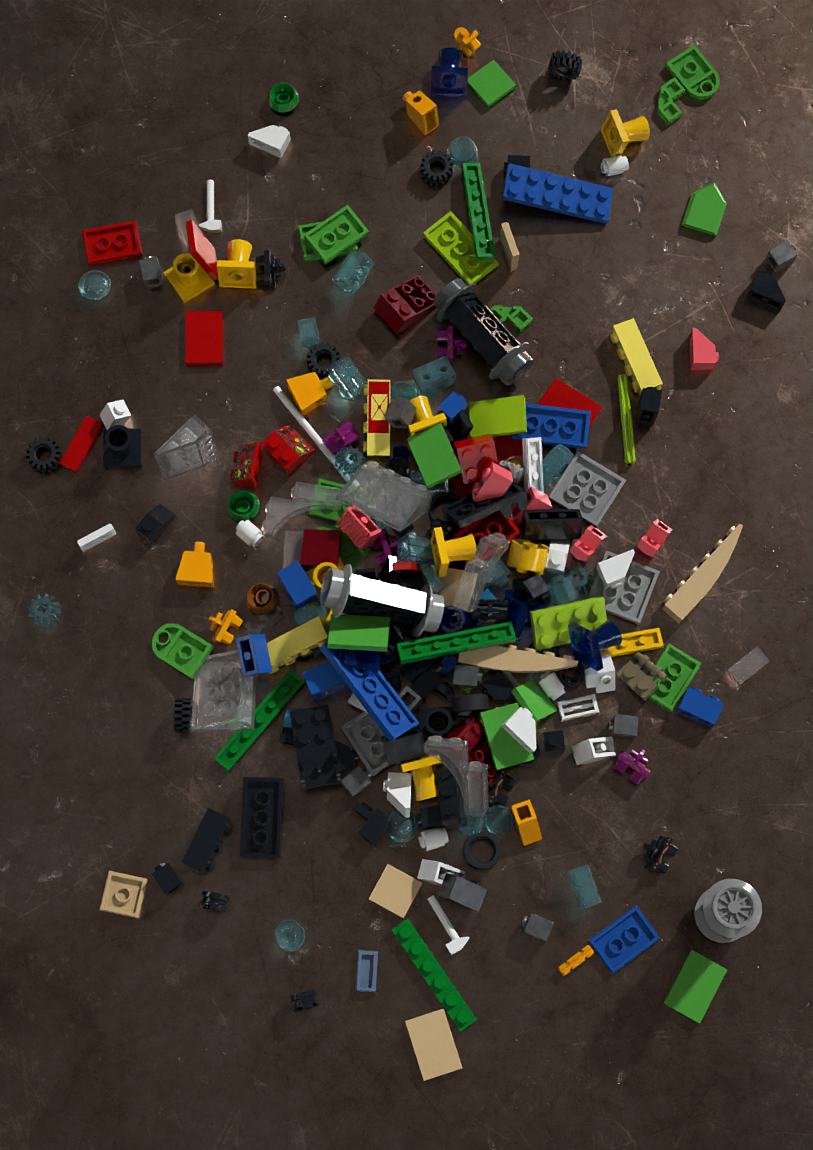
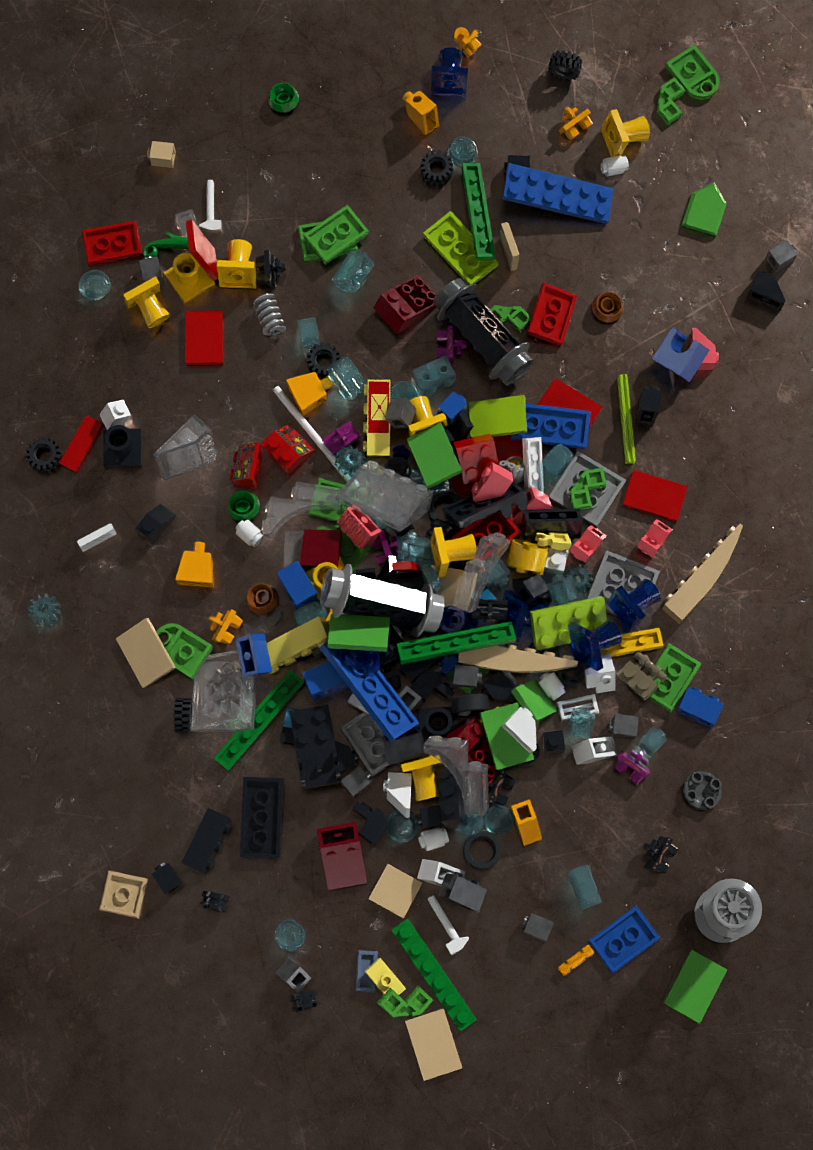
(145, 298): none -> yellow plant
(145, 653): none -> tan tile
(161, 154): none -> tan brick
(174, 242): none -> green plant
(267, 315): none -> light grey piece
(270, 139): white slope -> none
(293, 975): none -> flat silver brick
(341, 856): none -> dark red slope
(384, 977): none -> light yellow plate
(412, 1006): none -> bright green tile
(491, 83): bright green tile -> none
(551, 314): none -> red tile
(557, 541): none -> light yellow plate
(581, 723): none -> clear light blue brick
(582, 119): none -> light orange hips
(588, 481): none -> bright green tile
(607, 307): none -> dark orange hat
(614, 569): white slope -> none
(630, 606): none -> clear blue plant
(635, 356): light yellow brick -> none
(652, 741): none -> clear light blue brick
(655, 495): none -> red tile
(684, 363): none -> blue piece
(702, 790): none -> dark grey dish
(748, 665): clear tile -> none

